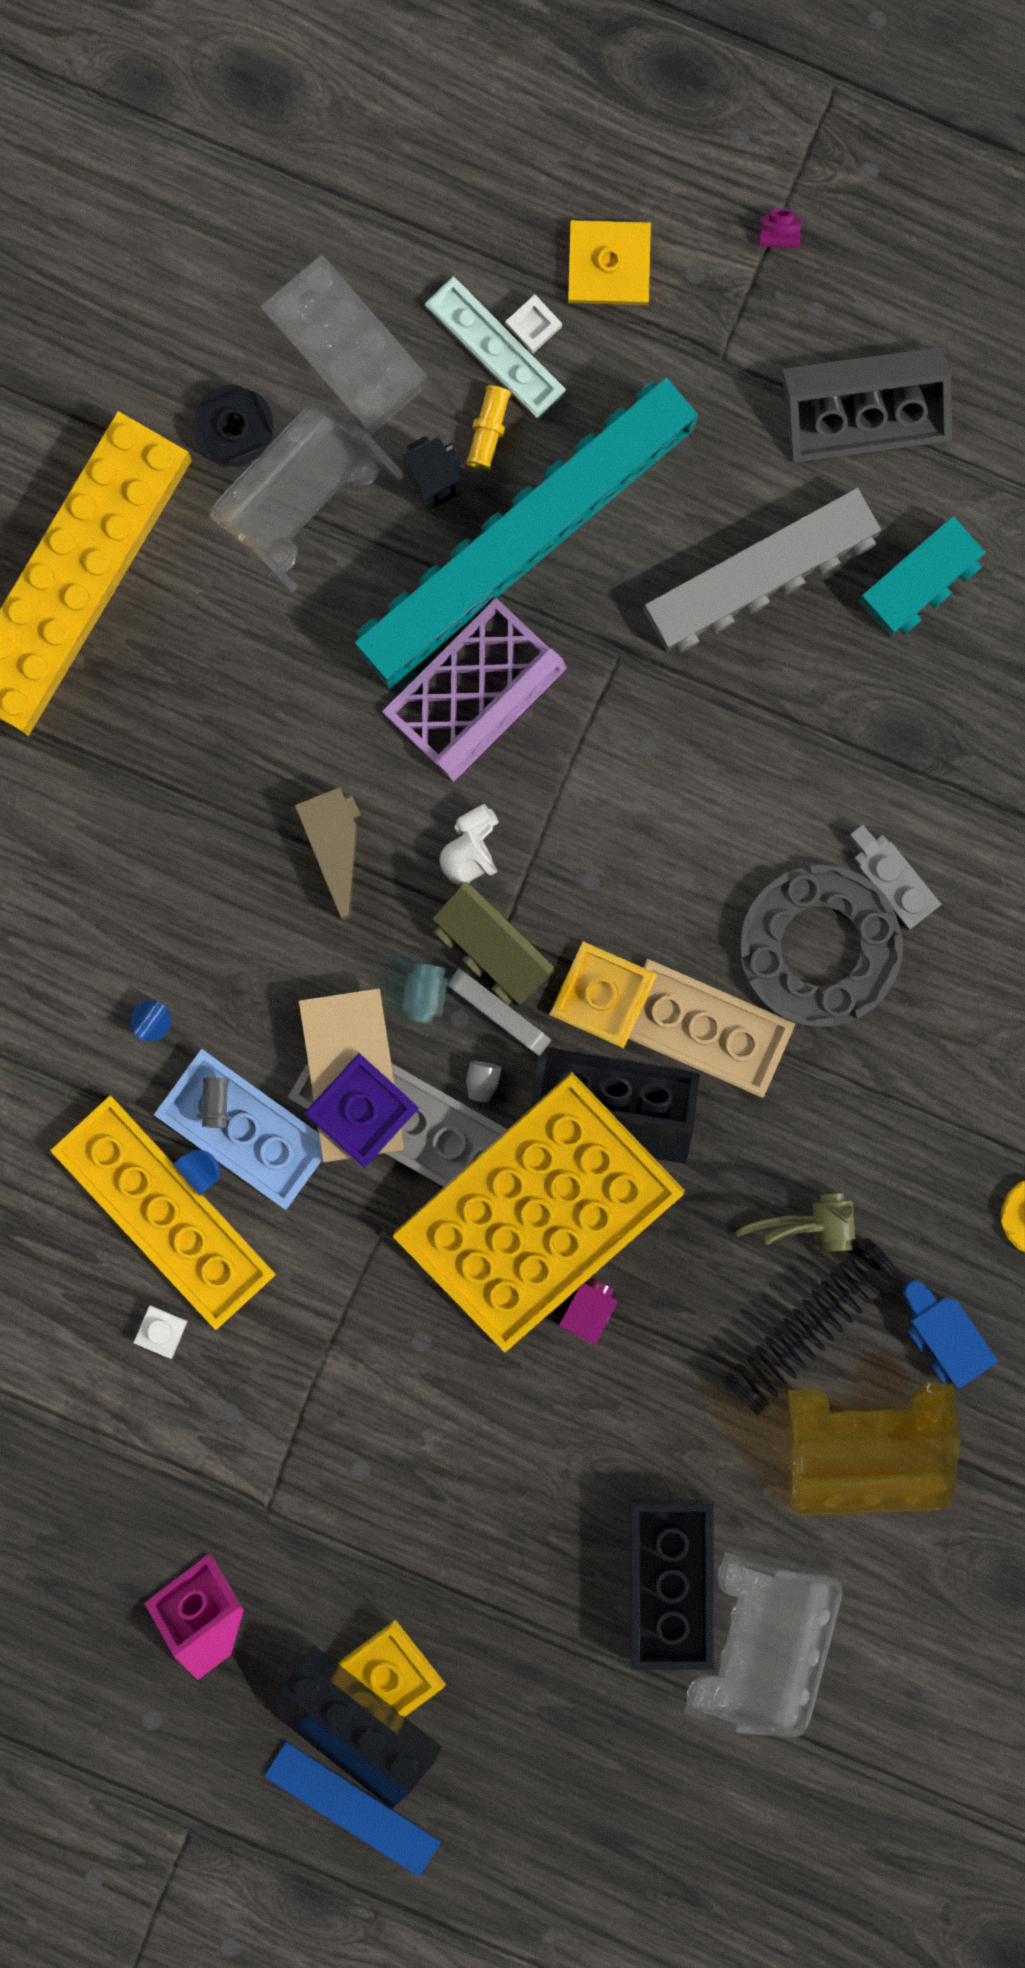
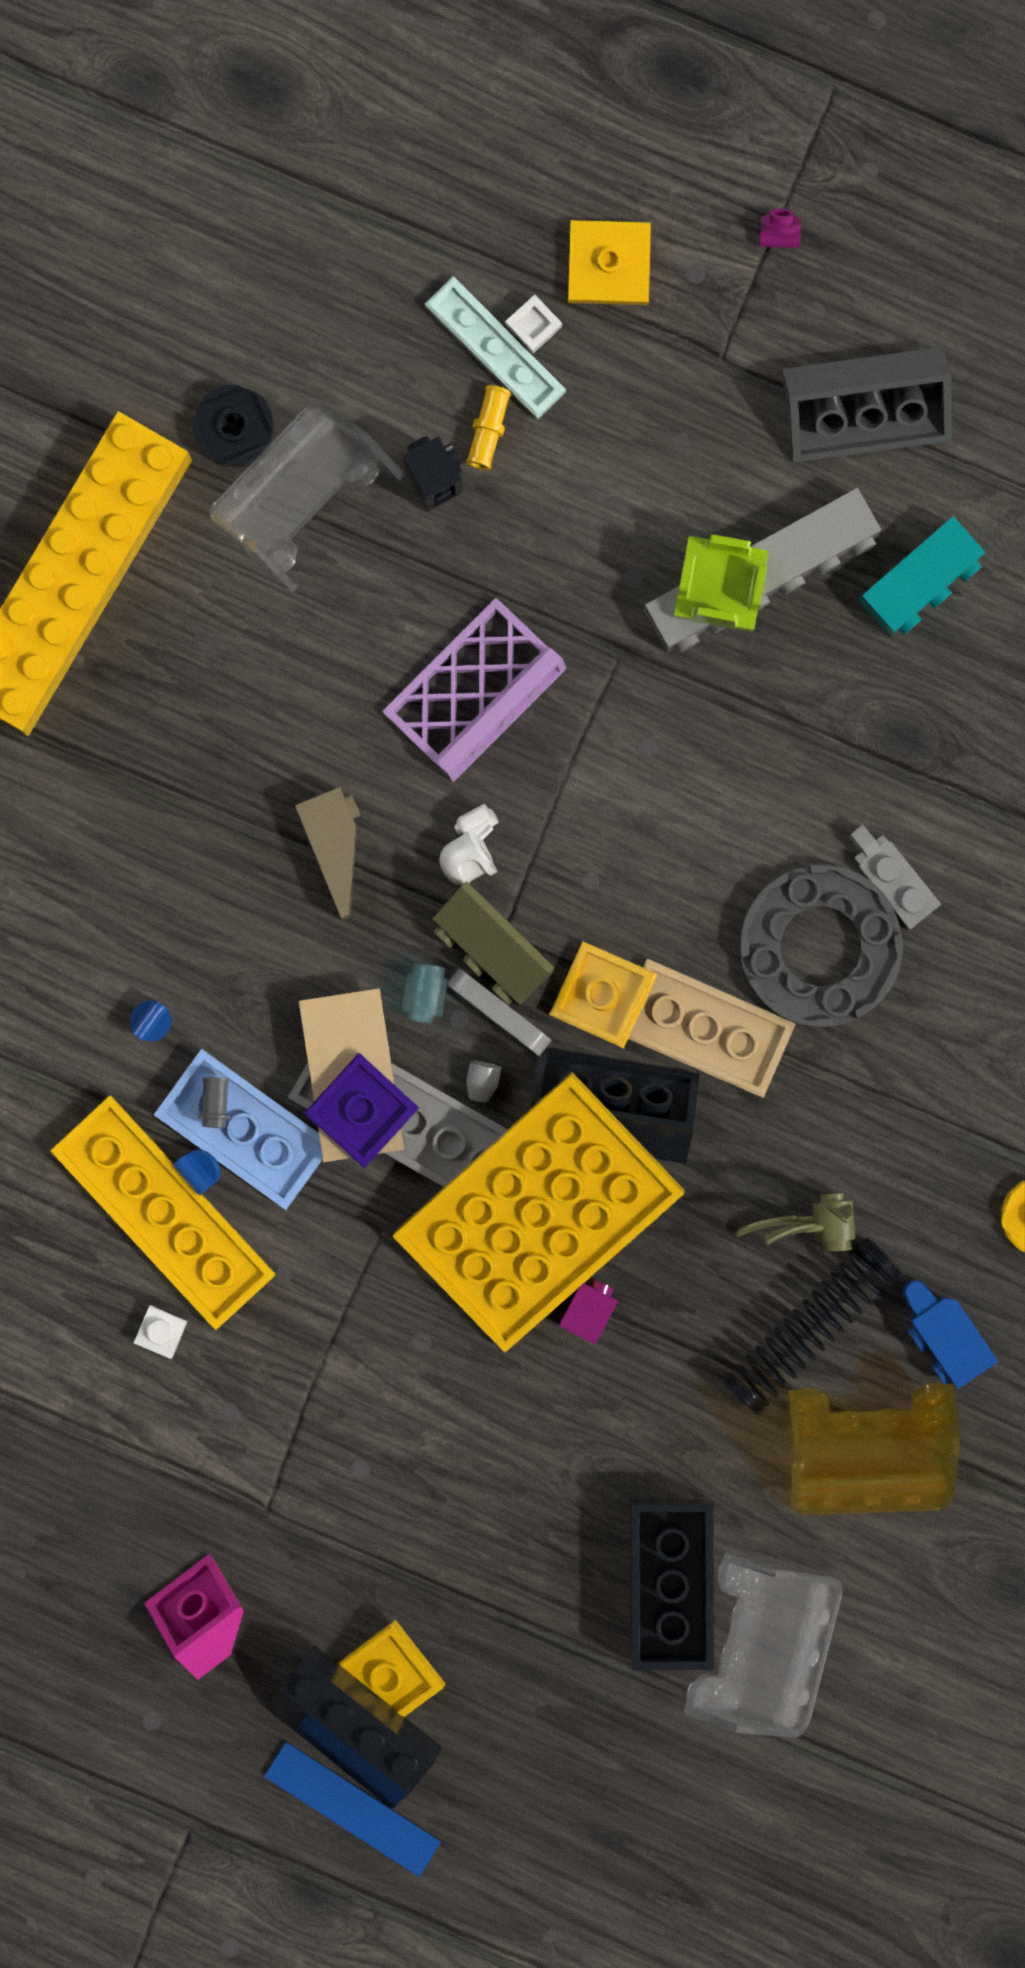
(344, 345): clear brick -> none
(526, 532): teal brick -> none
(721, 582): none -> lime panel

